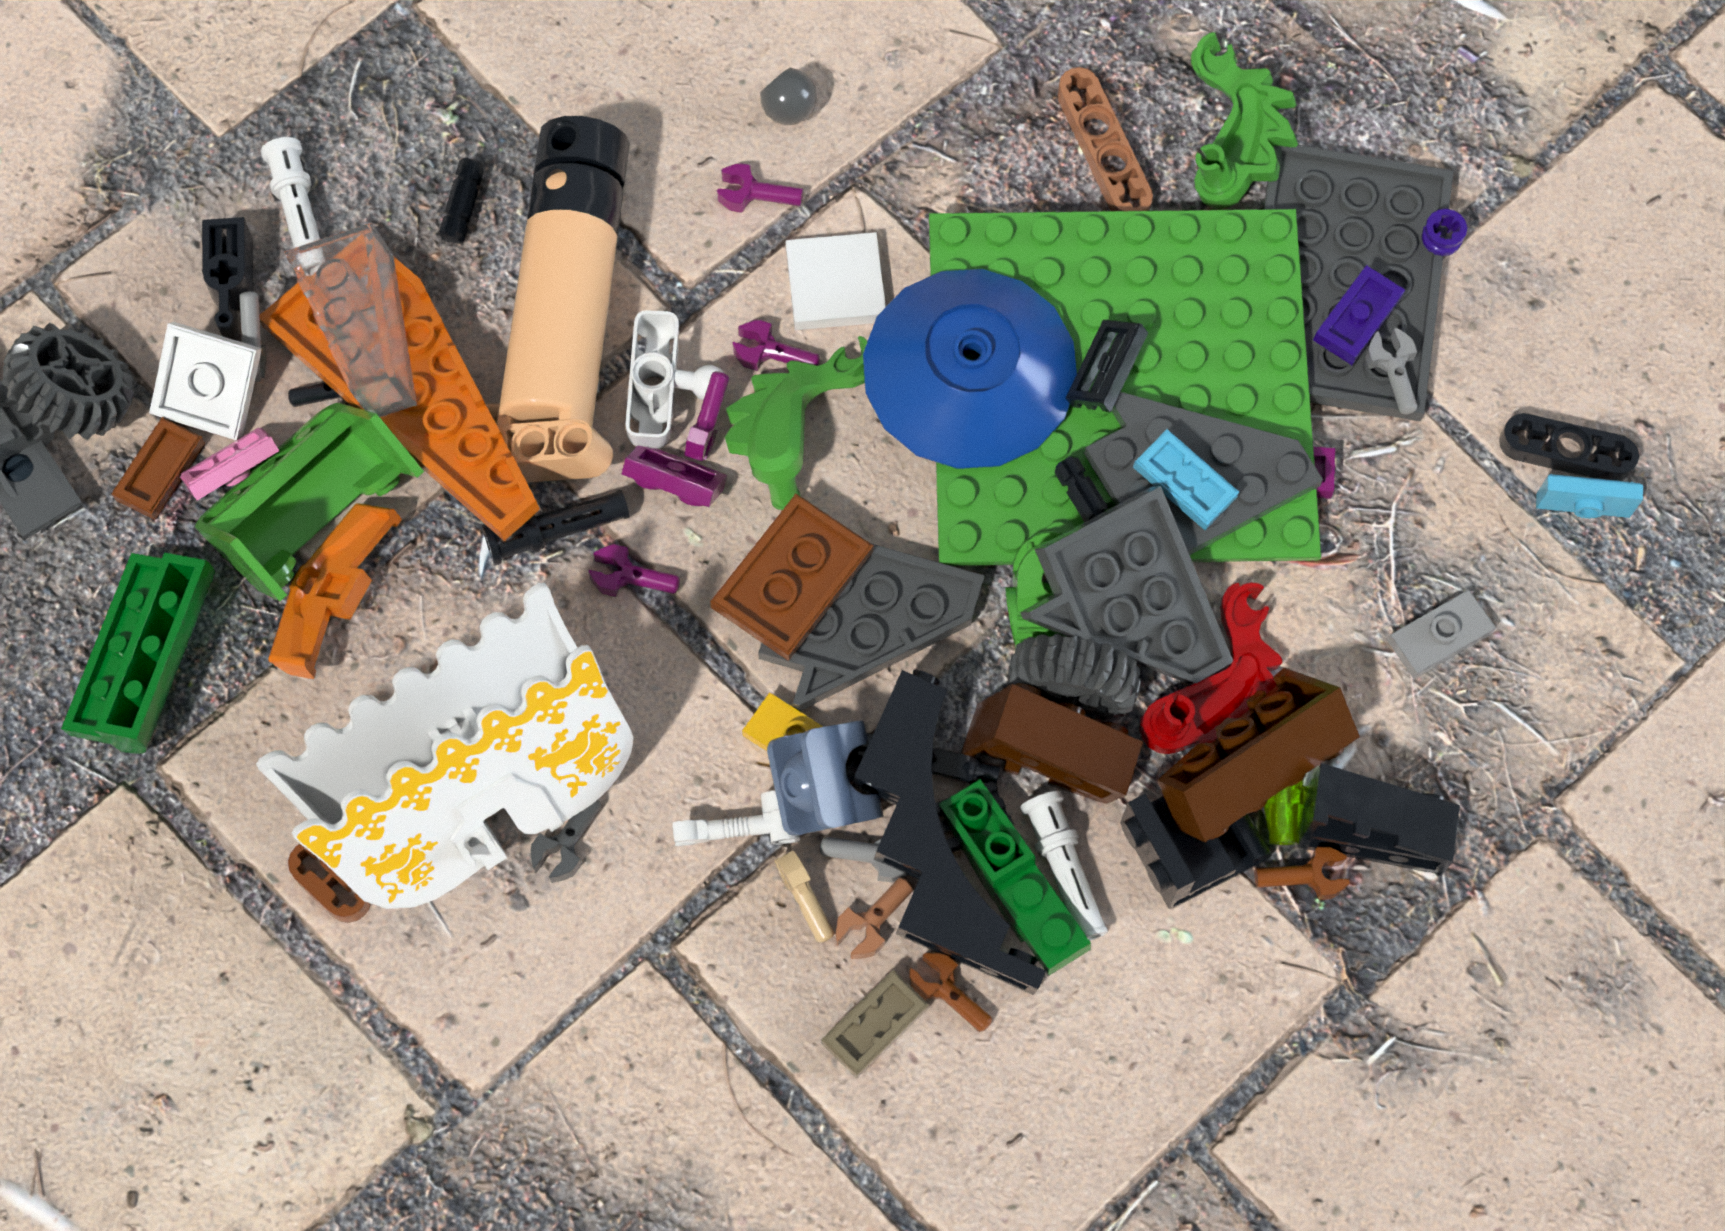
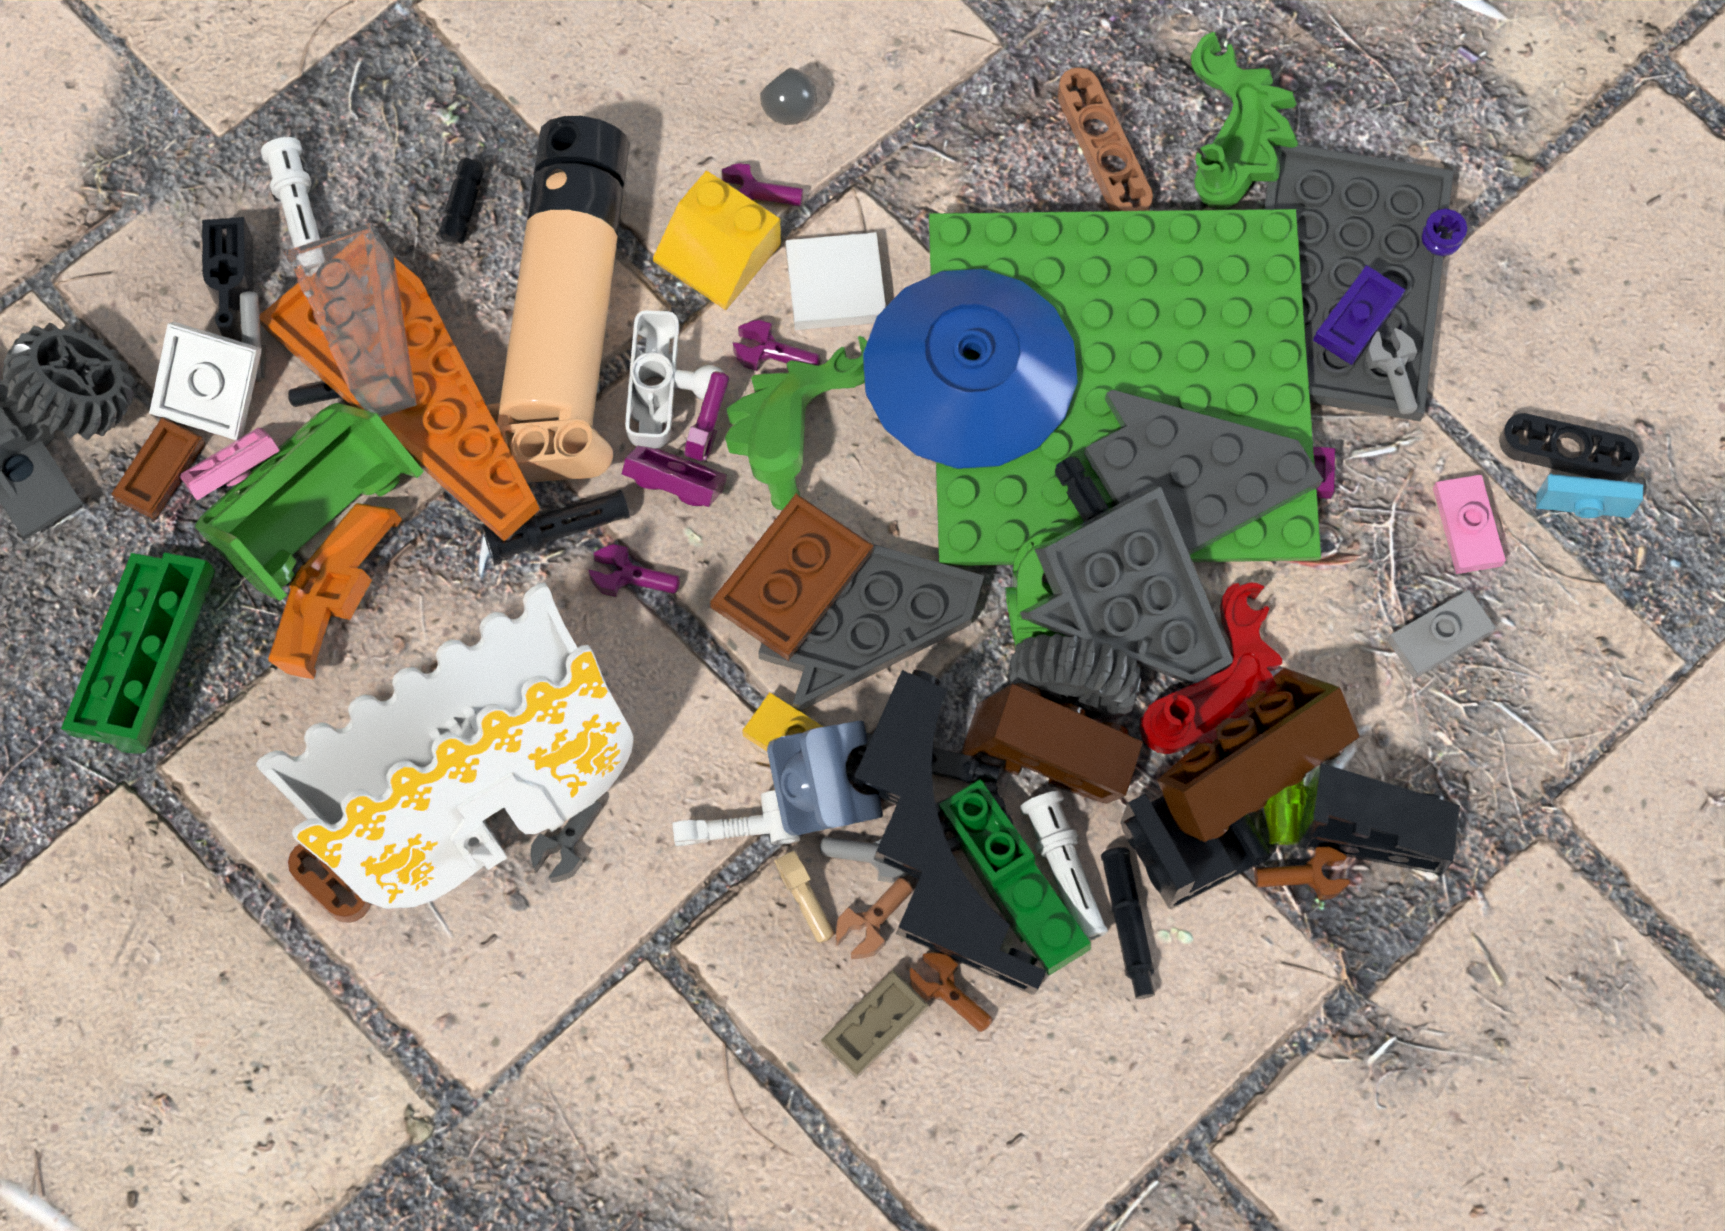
(717, 240): none -> yellow slope
(1113, 365): black tile -> none
(1129, 920): none -> black piece
(1186, 479): medium azure plate -> none
(1469, 524): none -> bright pink plate

